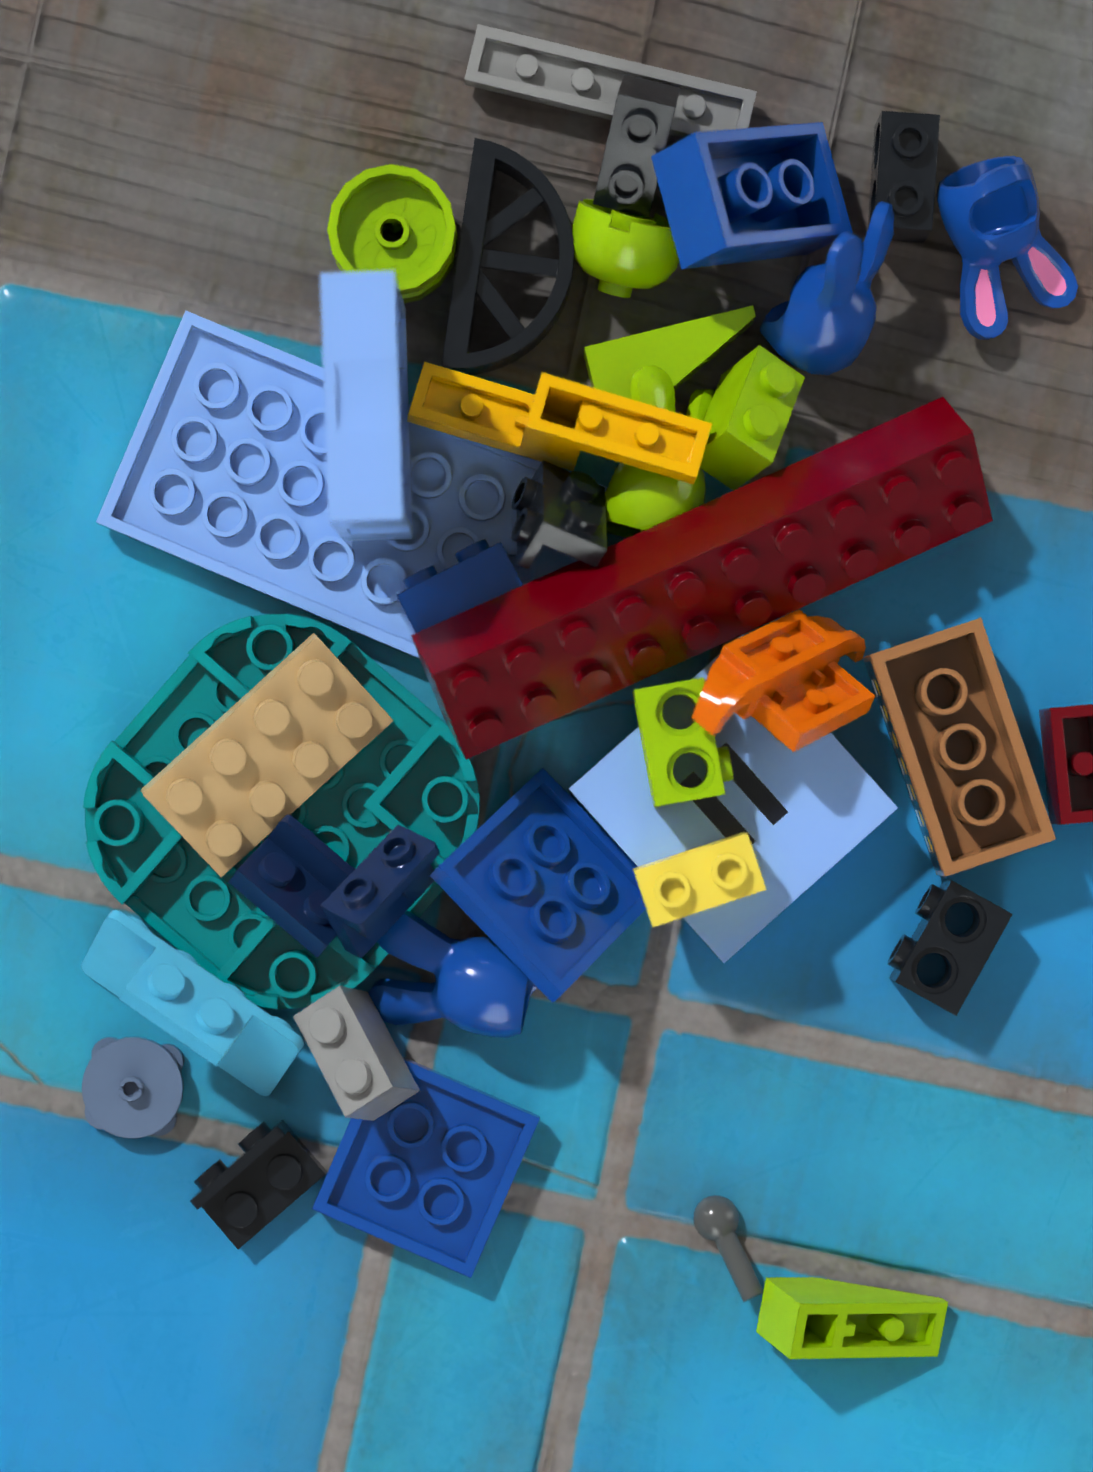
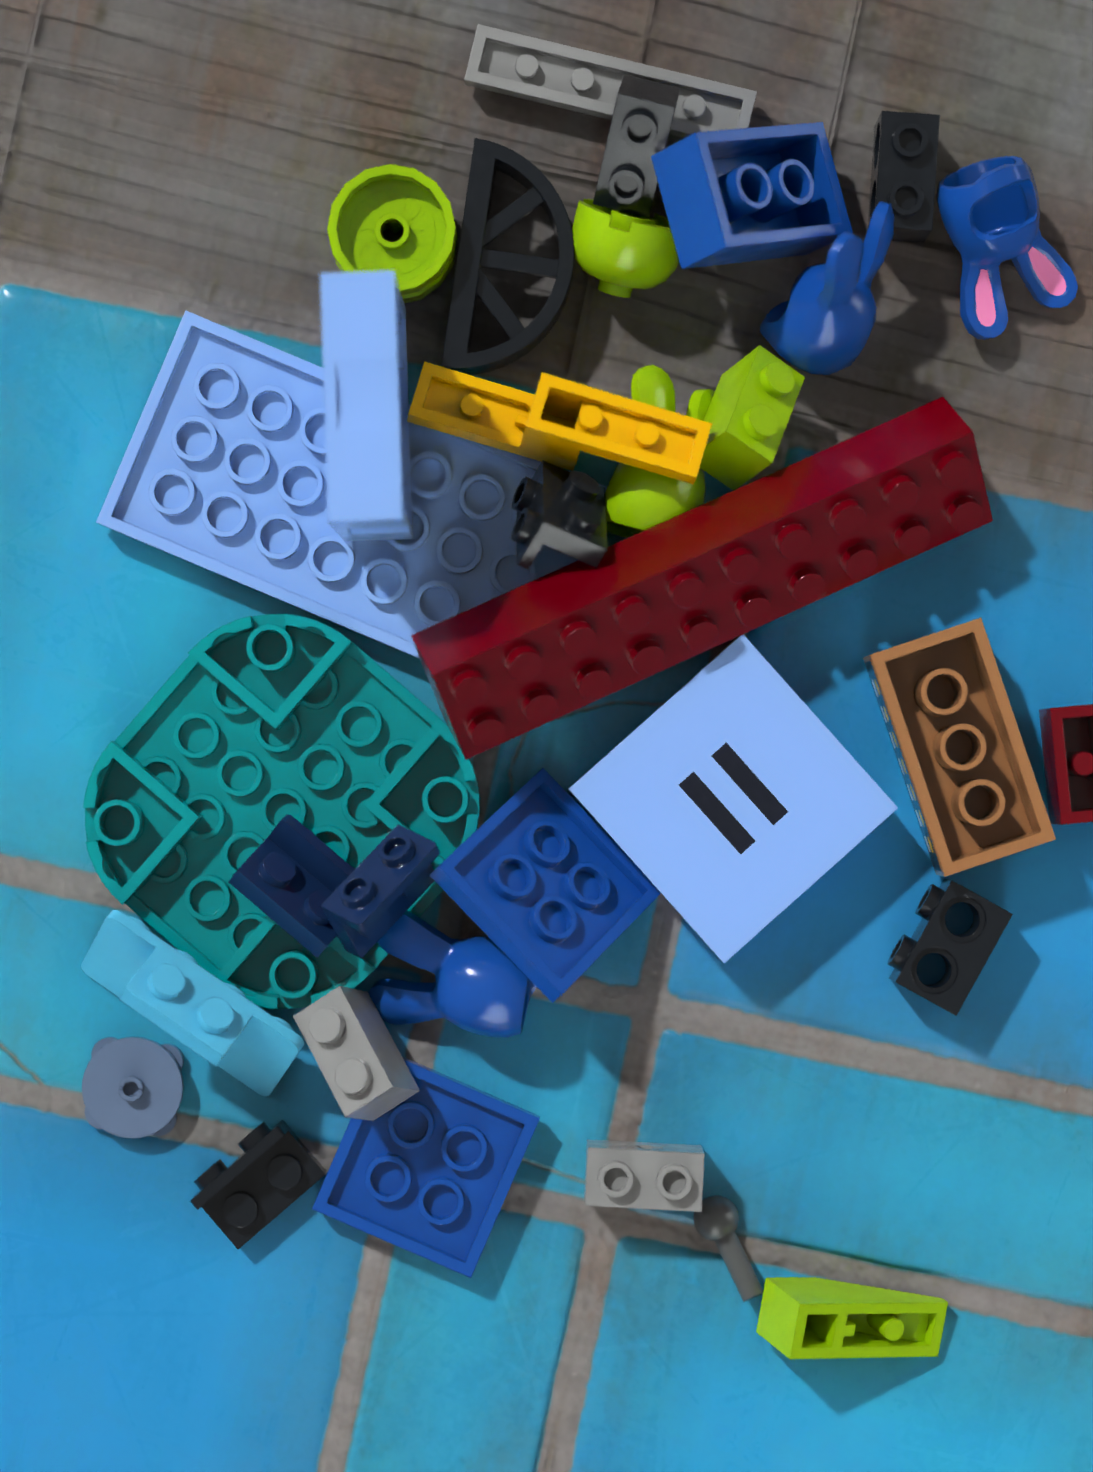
(266, 755): tan plate -> none
(478, 577): blue brick -> none
(644, 1175): none -> light grey brick
(665, 744): lime brick -> none
(676, 349): lime slope -> none
(699, 879): light yellow brick -> none
(787, 680): orange plate -> none

